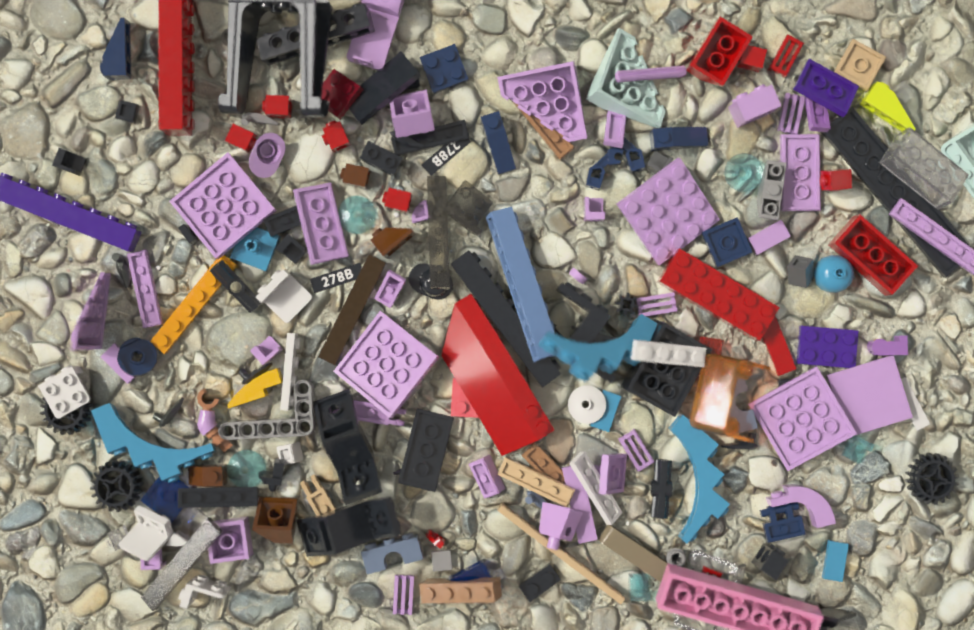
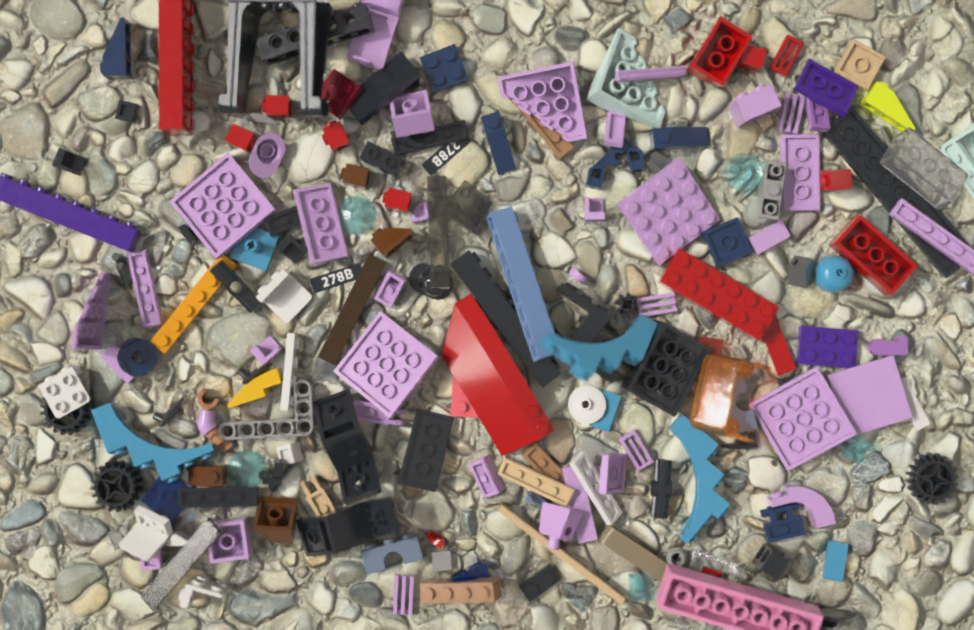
(668, 353): white plate -> none

